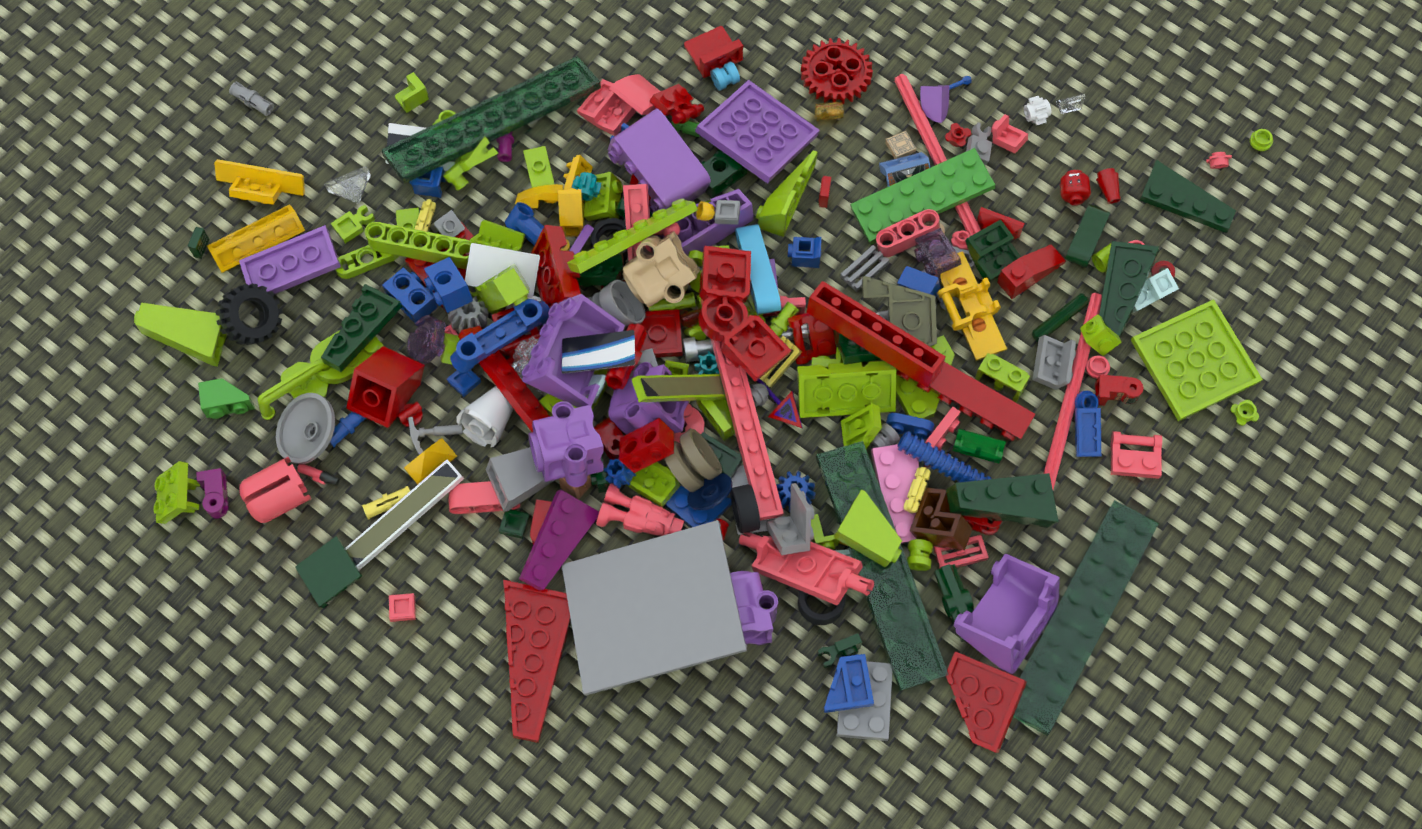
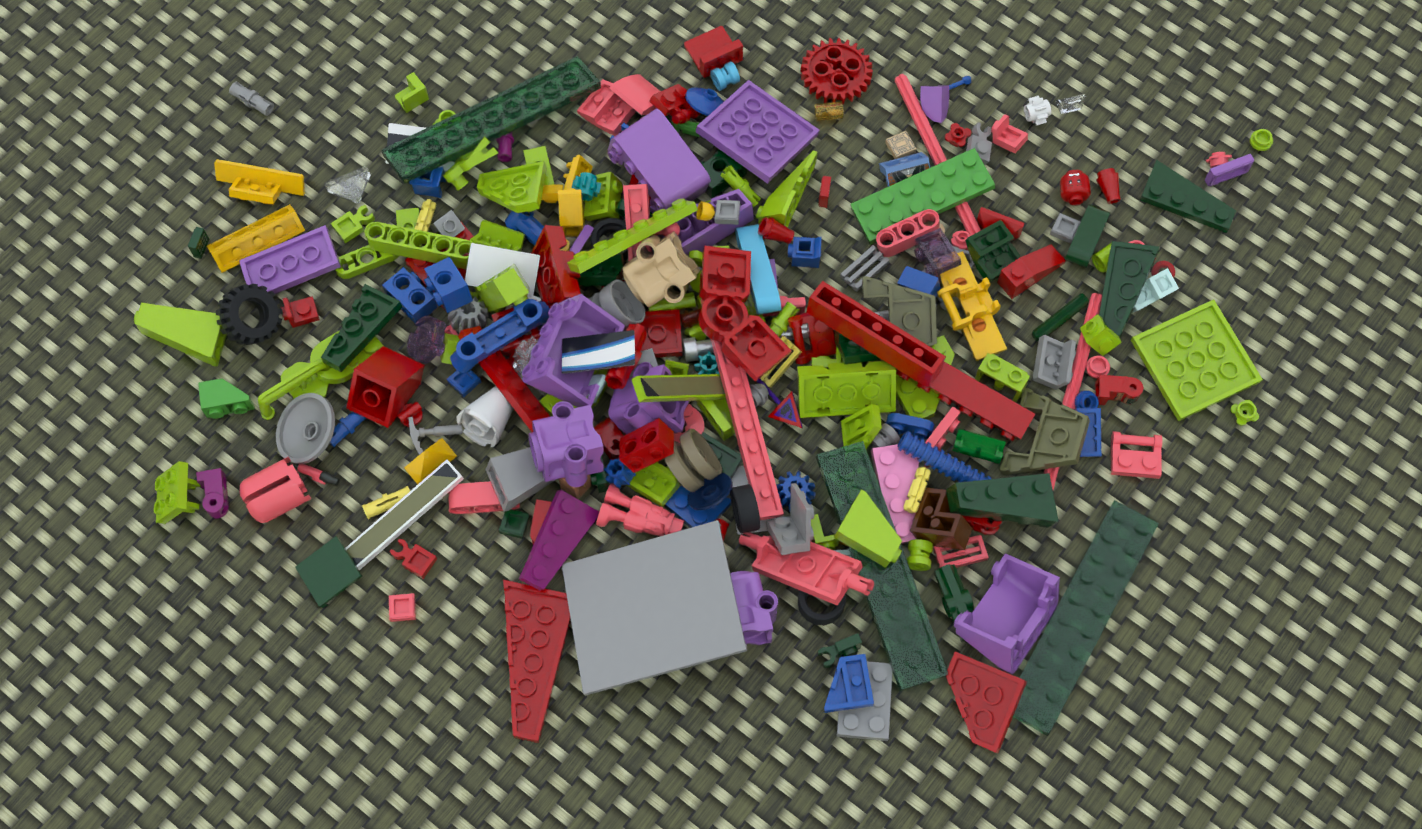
(300, 311): none -> red bracket
(416, 560): none -> red plate
(515, 187): none -> lime plate
(703, 100): none -> blue dish
(737, 182): none -> lime pin
(774, 230): none -> red cone
(1057, 438): none -> olive wing
(1065, 228): none -> light grey tile
(1229, 170): none -> medium lavender tile

